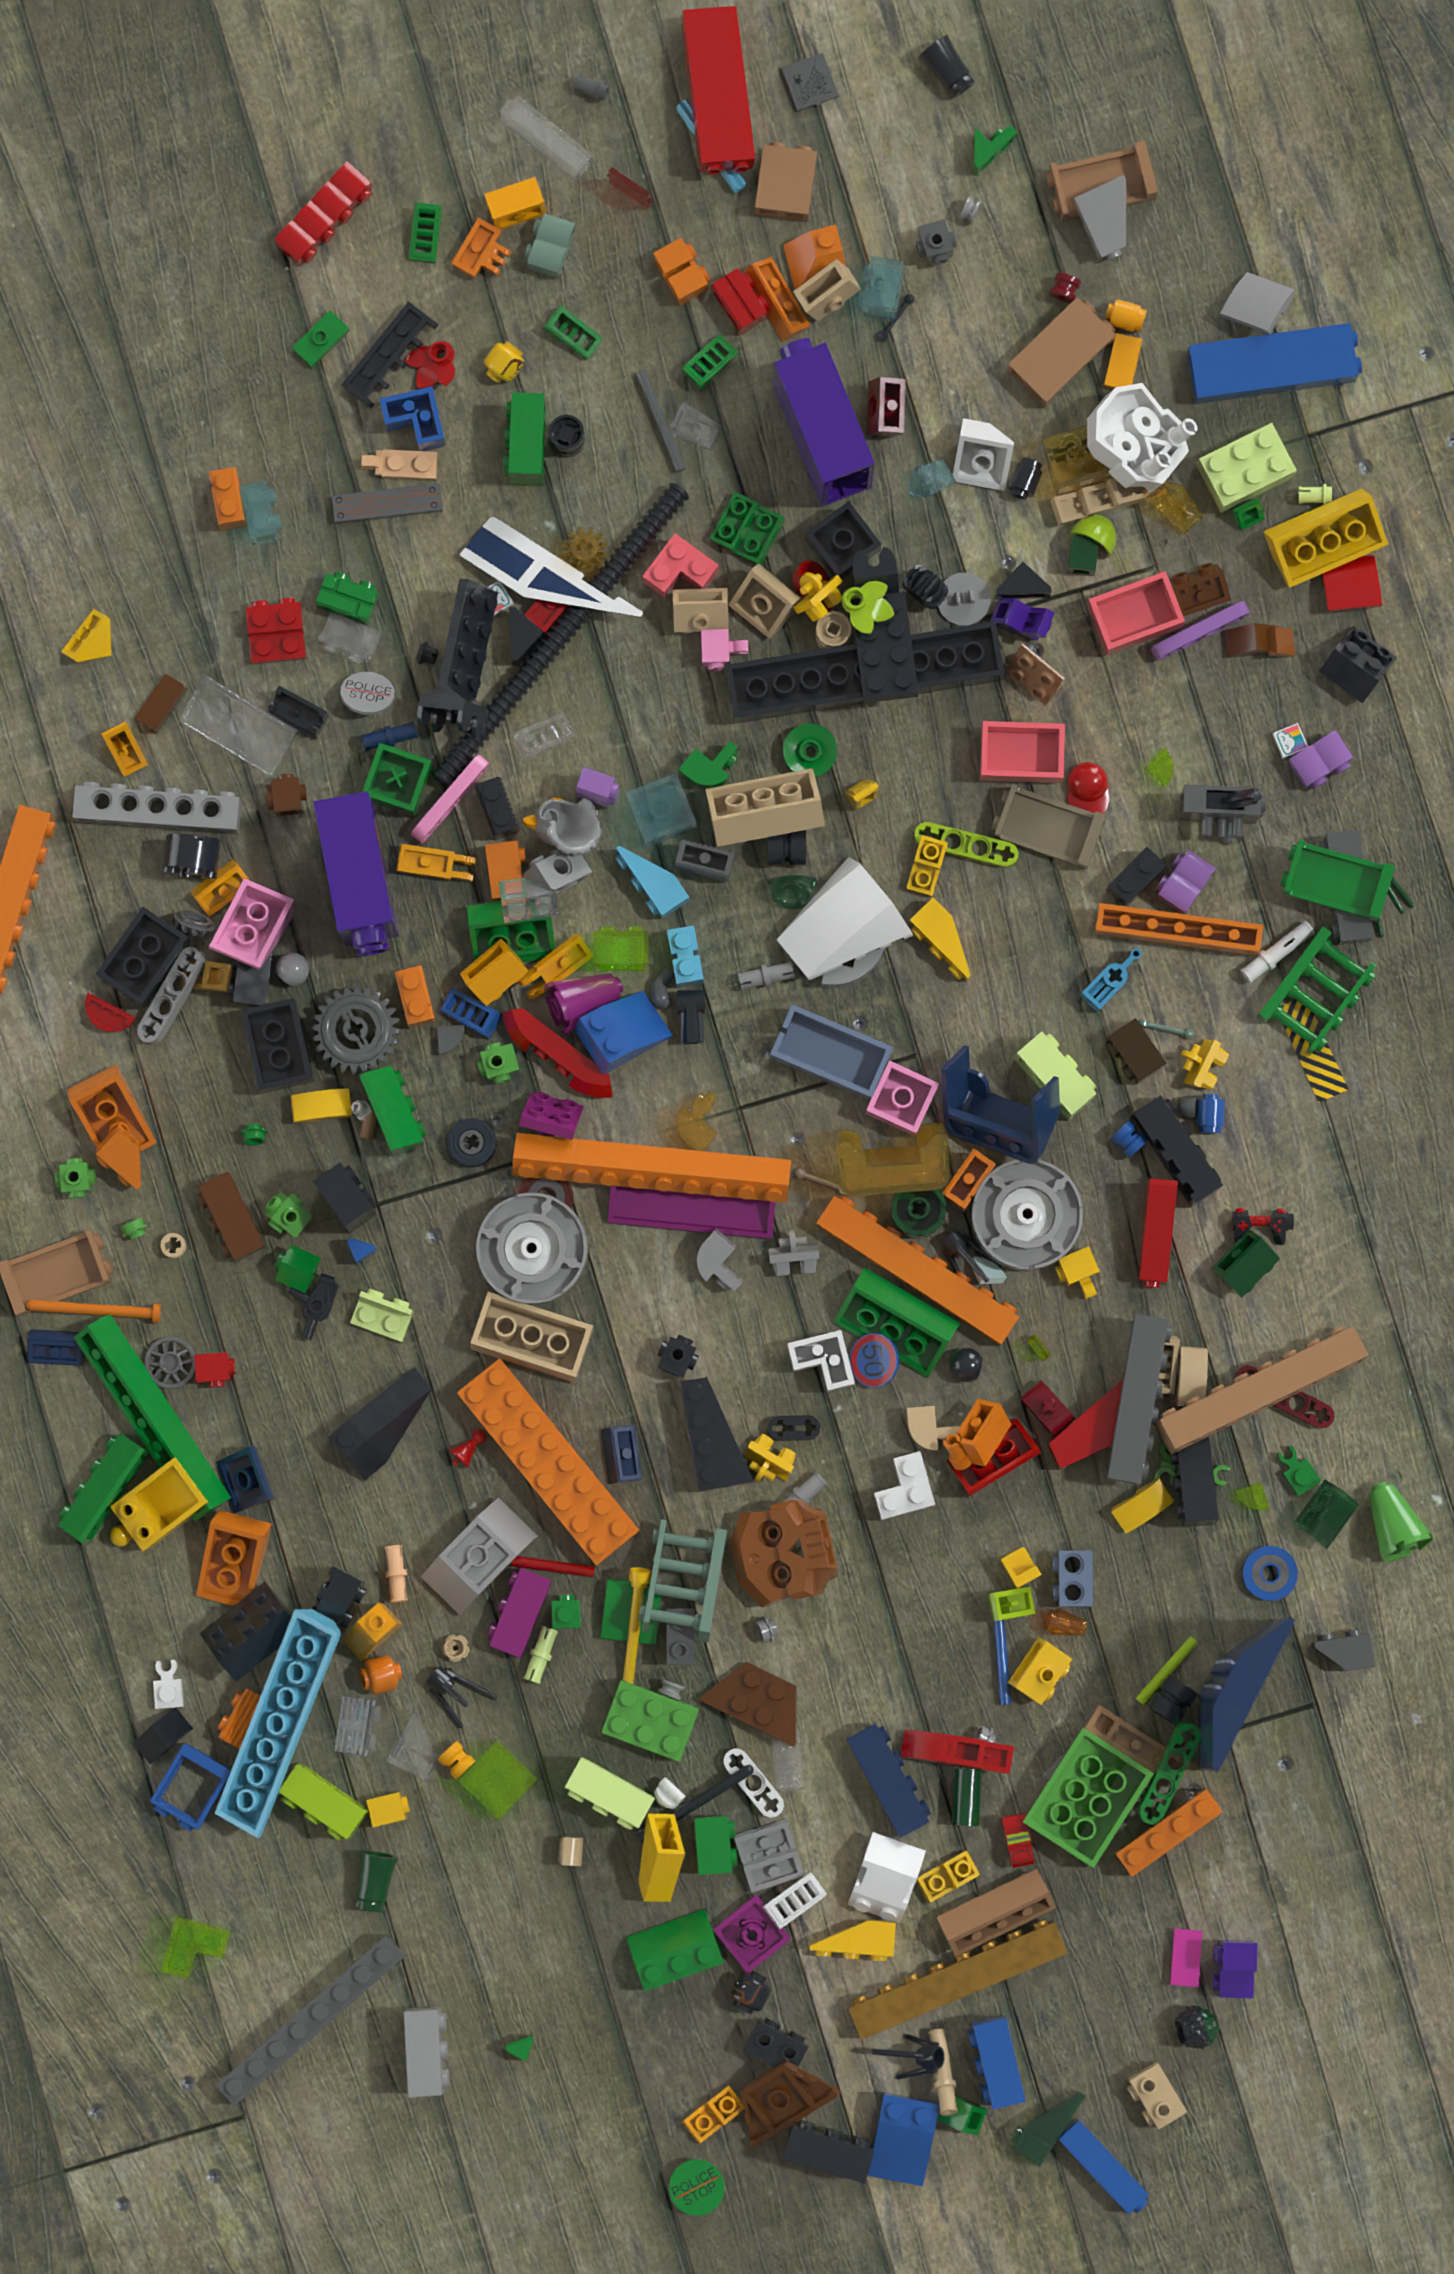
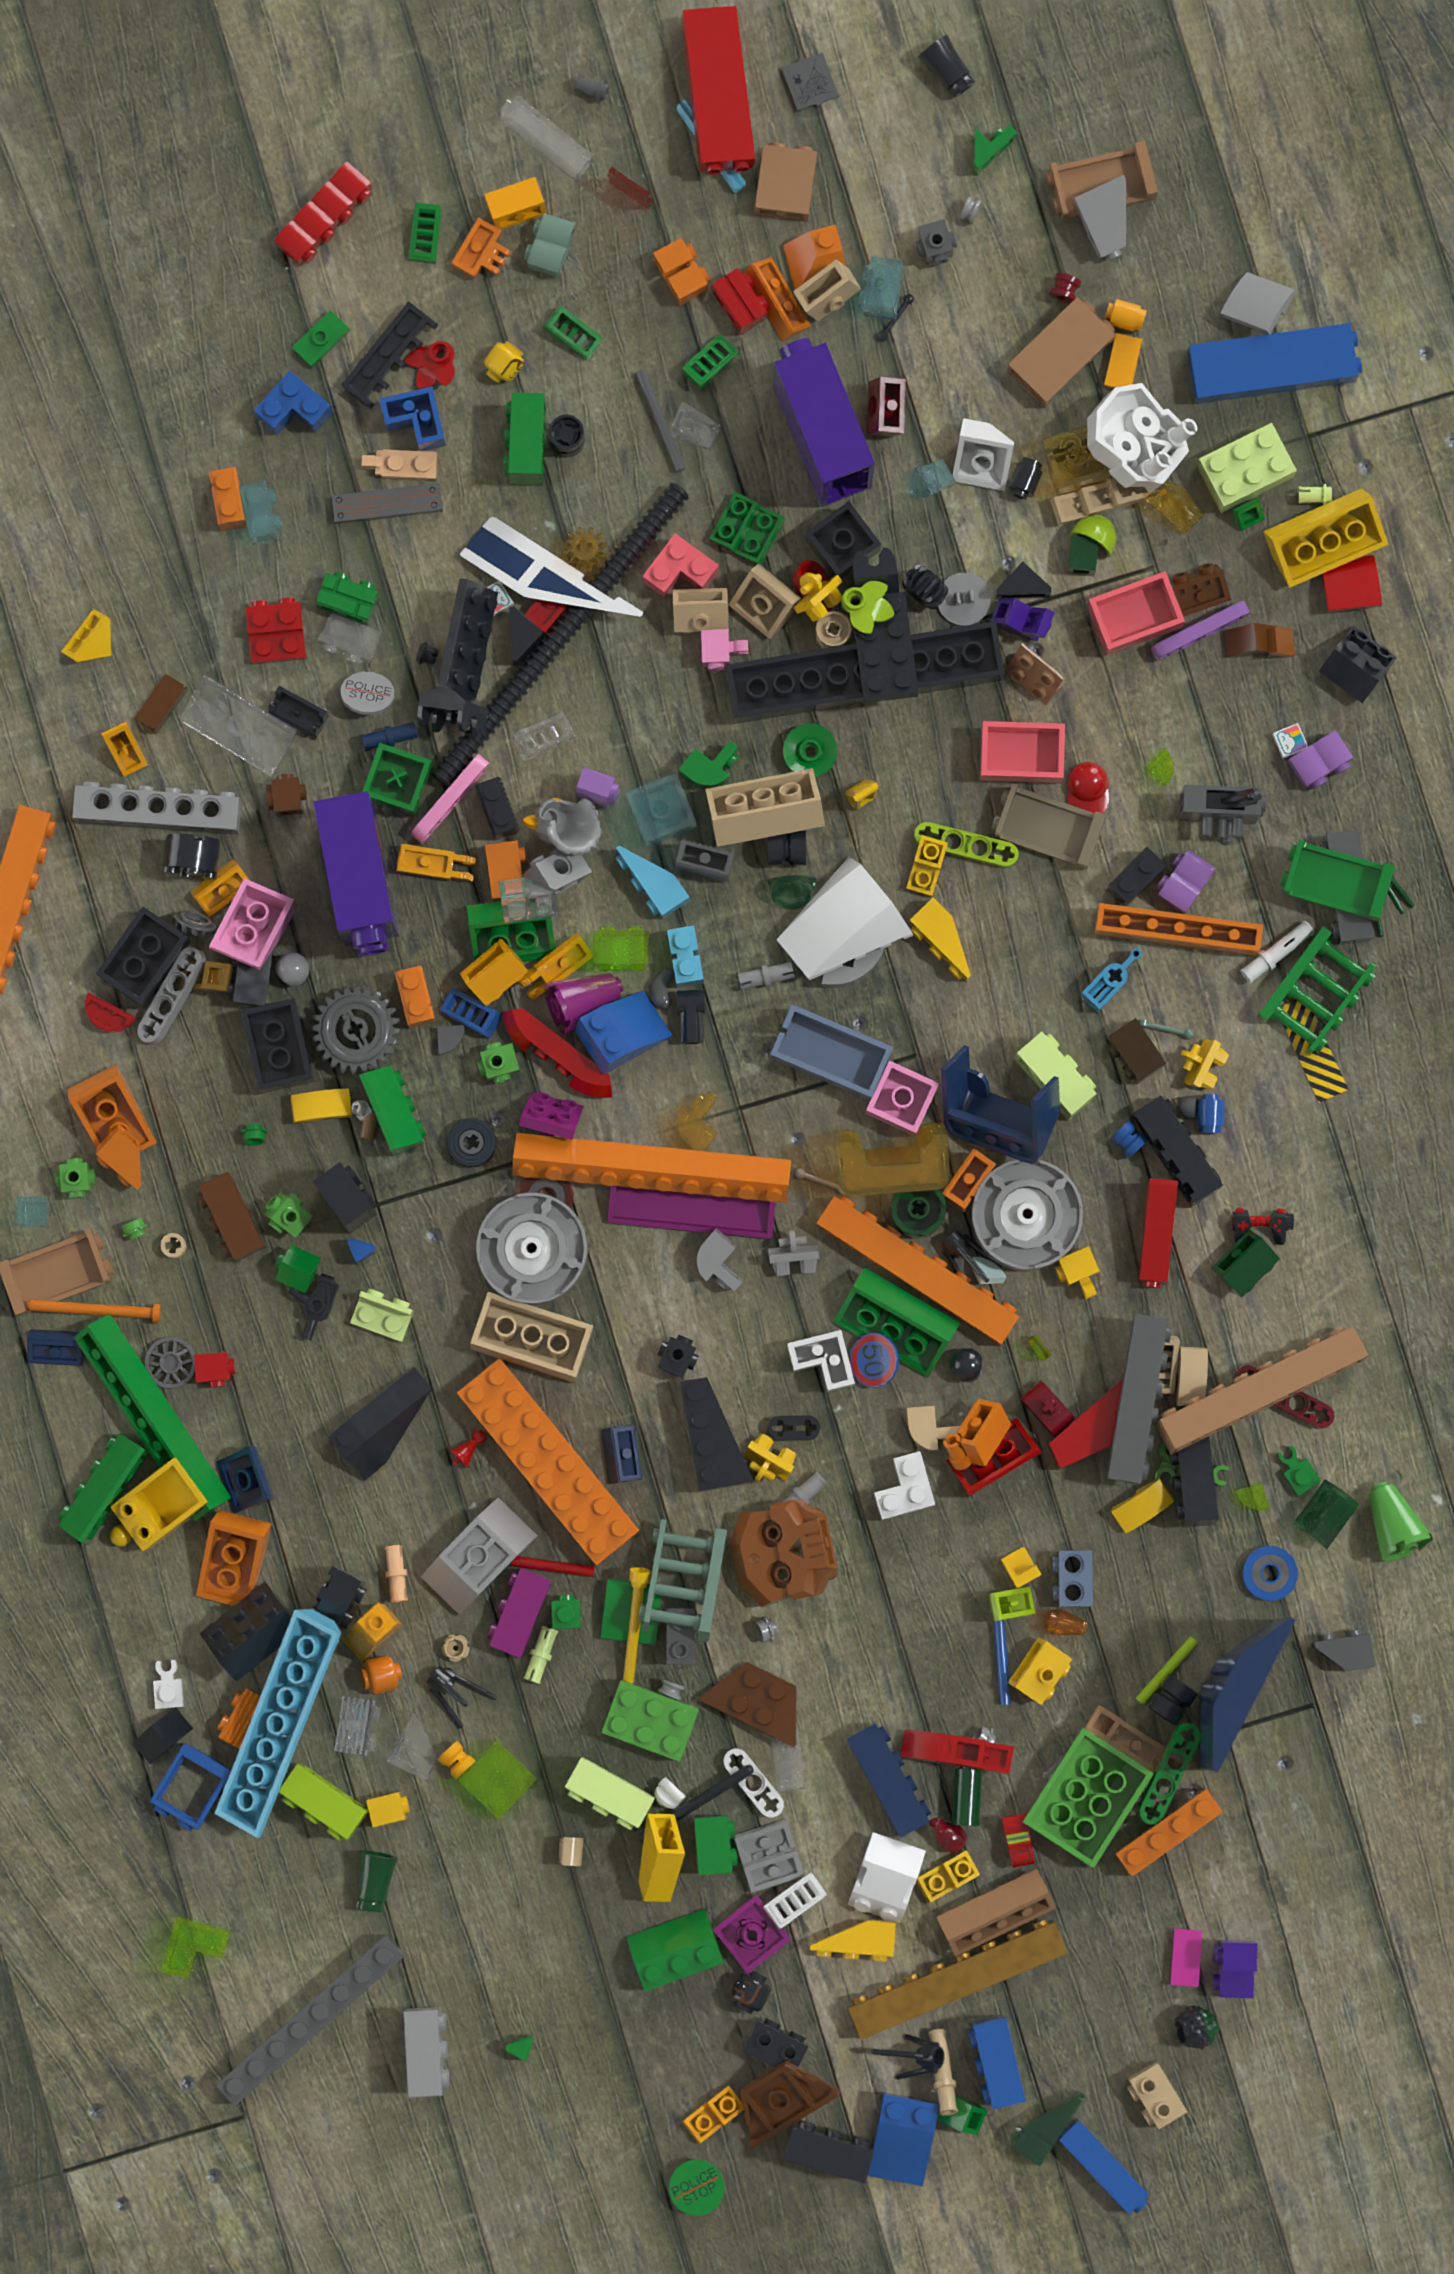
(32, 1211): none -> clear light blue panel
(290, 399): none -> blue brick
(949, 1837): none -> dark red animal

